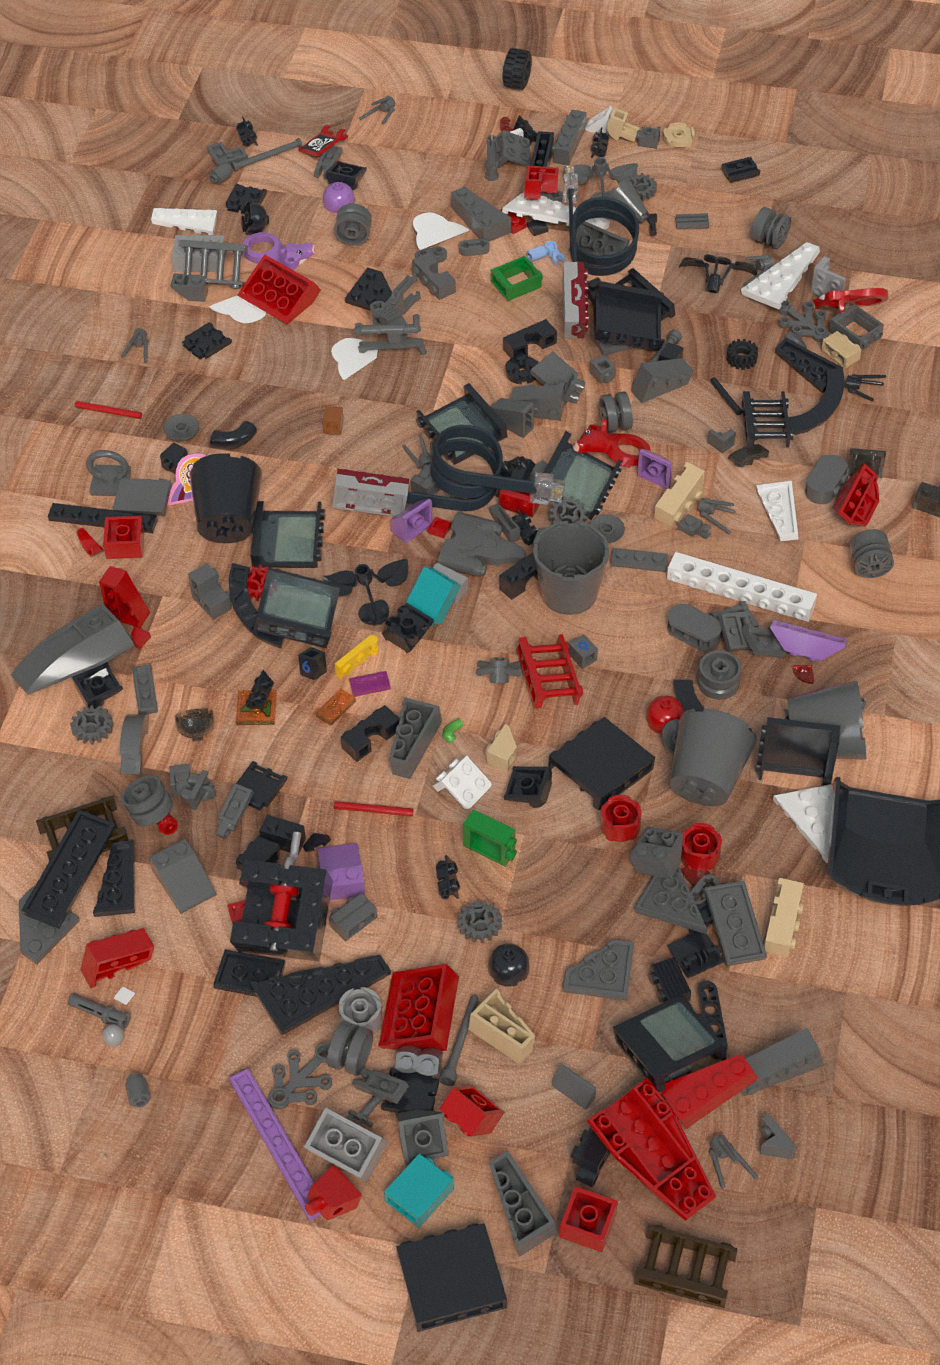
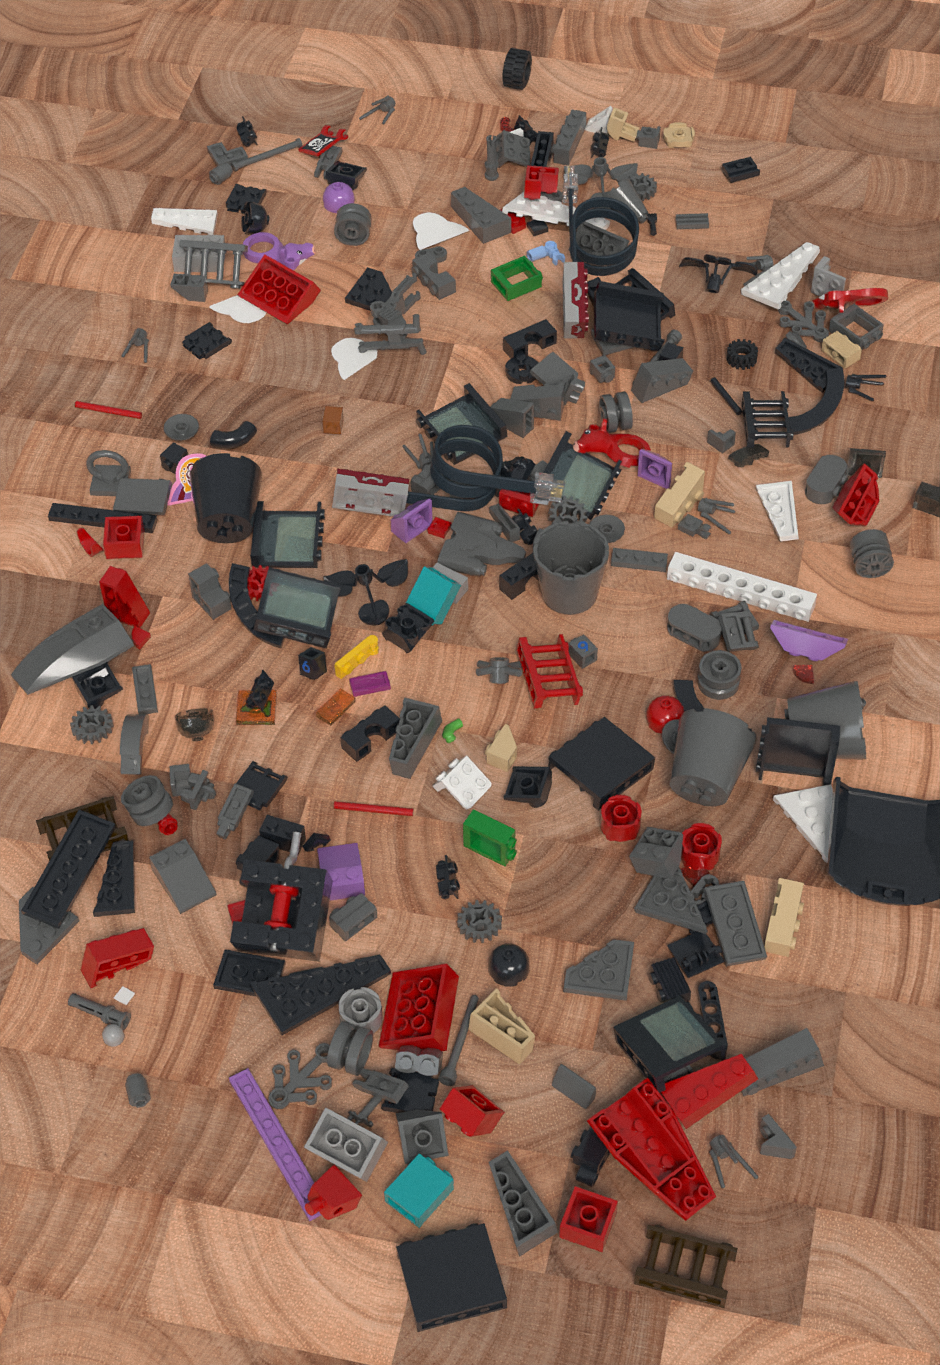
(474, 247): dark grey beam -> none
(763, 645): dark grey plate -> none
(771, 227): dark grey wheel -> none

